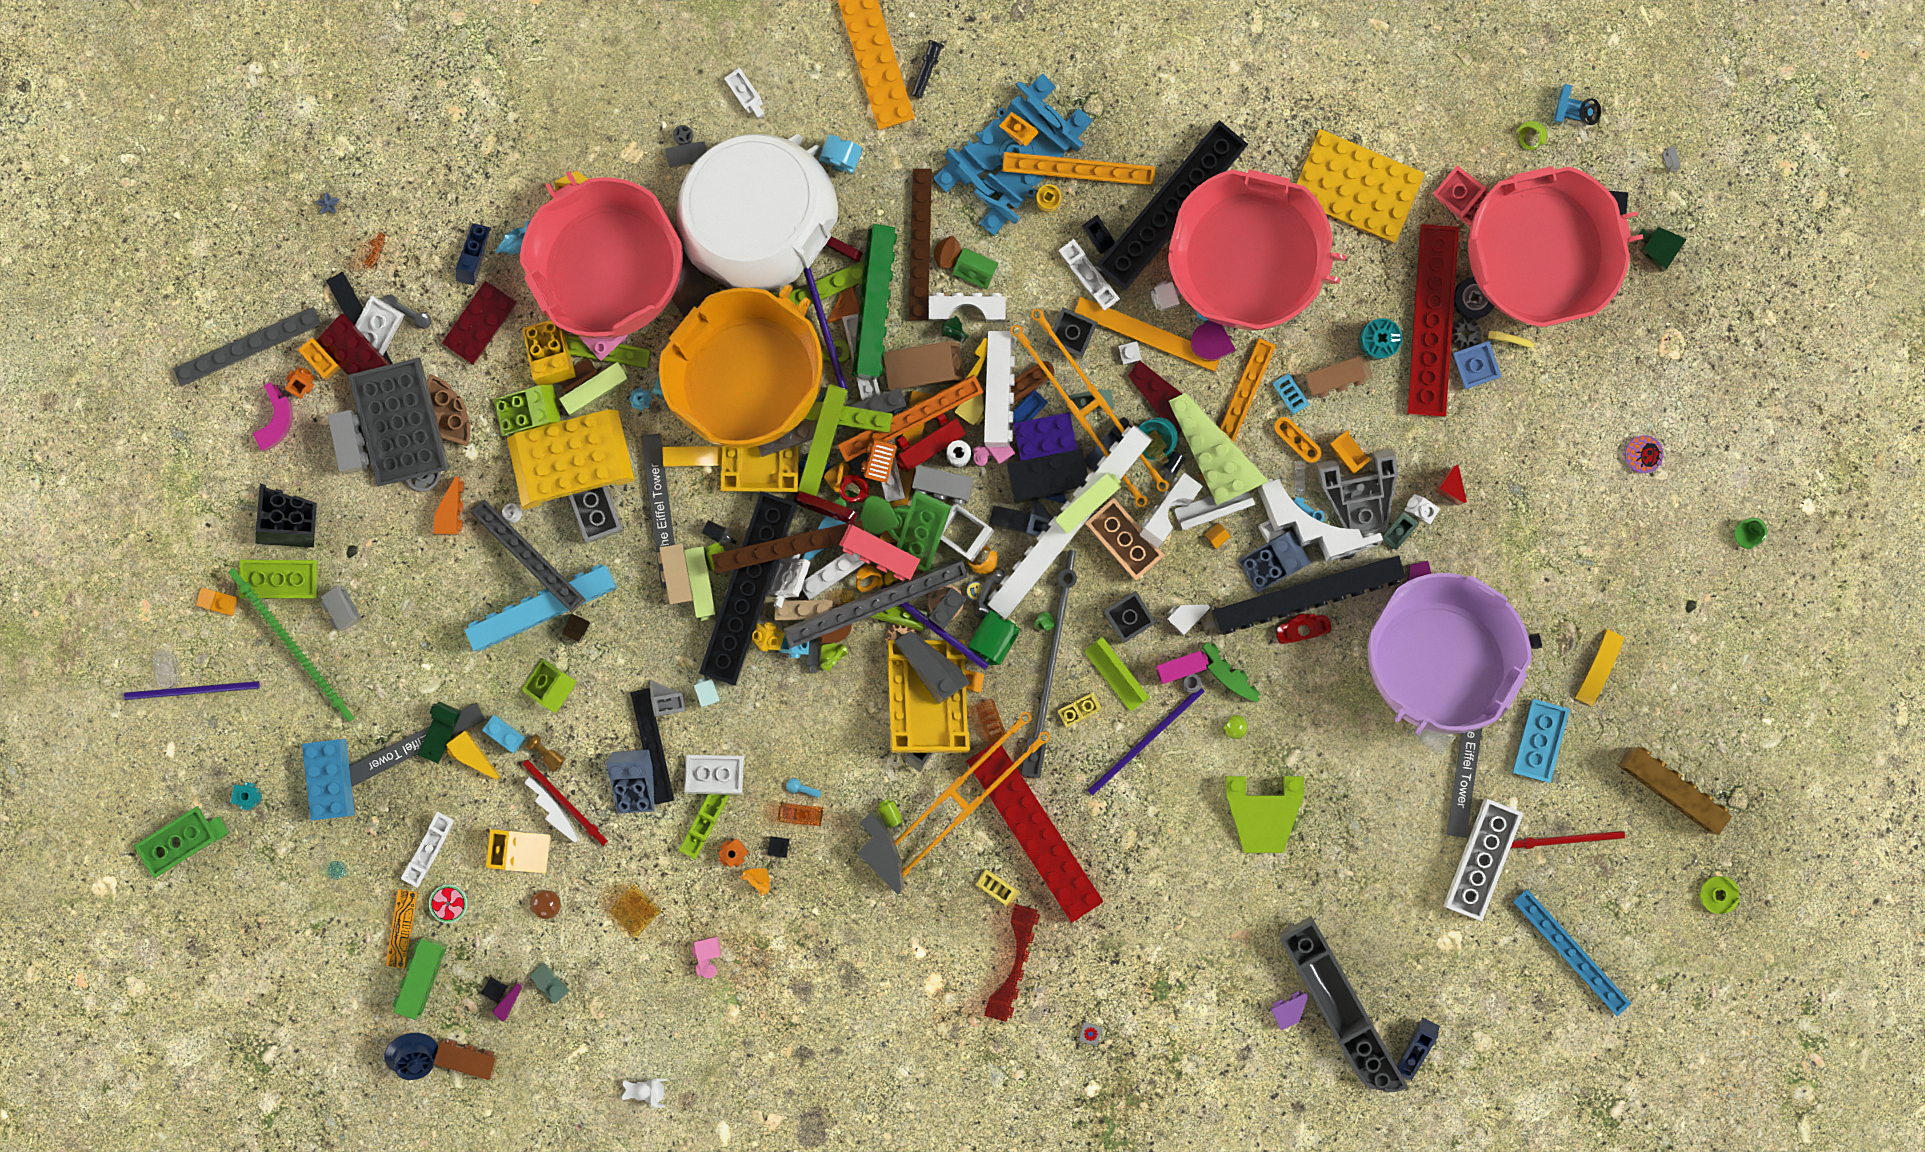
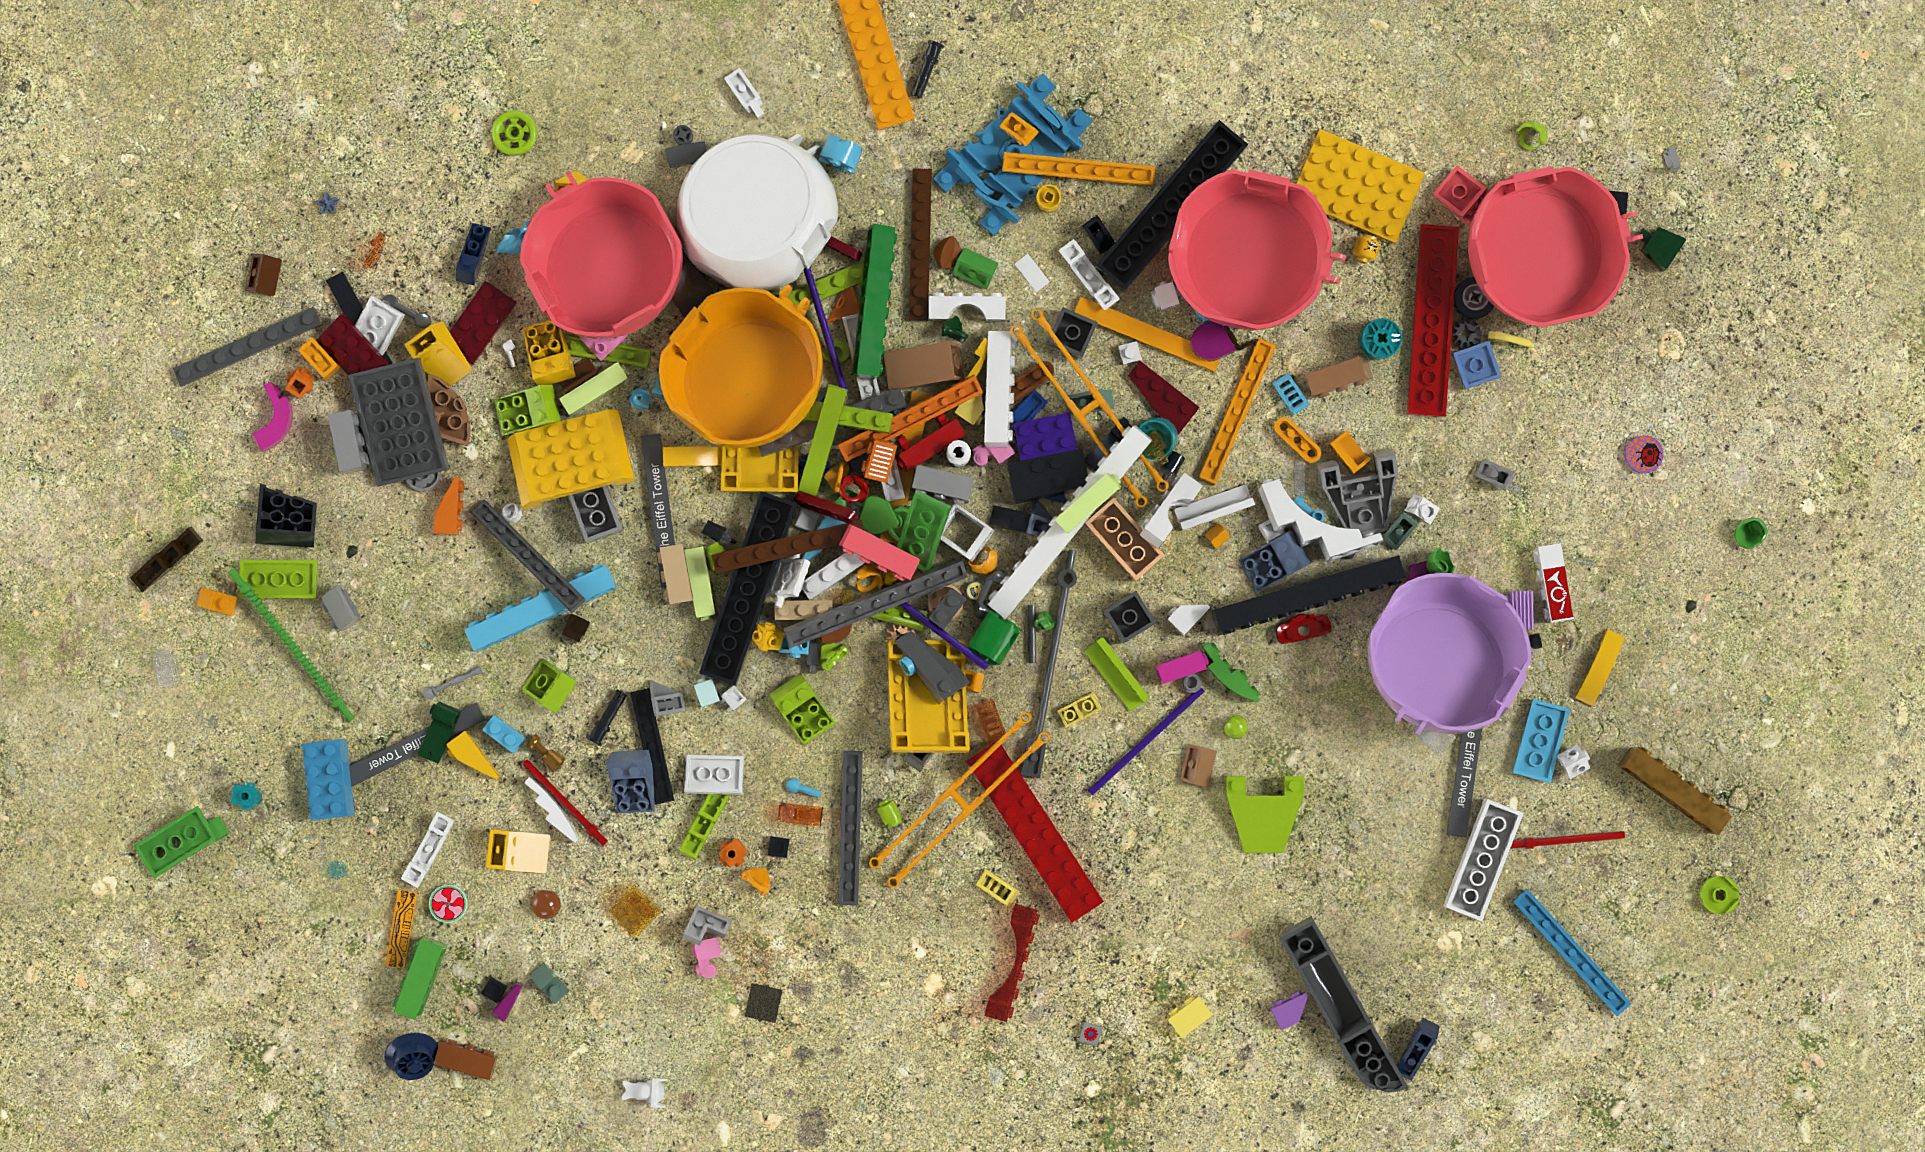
(166, 559): none -> dark brown slope
(191, 690): dark purple piece -> none
(263, 274): none -> reddish brown panel
(431, 692): none -> light grey piece
(439, 353): none -> yellow slope
(498, 128): none -> lime plate
(508, 346): none -> white hand
(602, 726): none -> black pin
(705, 921): none -> light grey plate
(733, 698): none -> white tile
(763, 1003): none -> clear smoke piece
(802, 708): none -> lime slope
(807, 520): none -> white tile
(850, 827): none -> dark grey plate
(882, 852): dark grey slope -> none
(907, 665): none -> medium azure tile
(1032, 272): none -> white sticker
(1032, 633): none -> dark grey bar
(1189, 1016): none -> light yellow brick
(1198, 765): none -> medium nougat panel
(1218, 457): yellowish green wing -> none
(1233, 339): none -> dark brown piece
(1365, 248): none -> yellow head
(1439, 562): none -> bright green hair
(1452, 486): red slope -> none
(1495, 474): none -> light grey slope
(1523, 604): none -> lavender brick
(1554, 583): none -> brick
(1574, 761): none -> white brick
(1575, 109): dark azure piece -> none

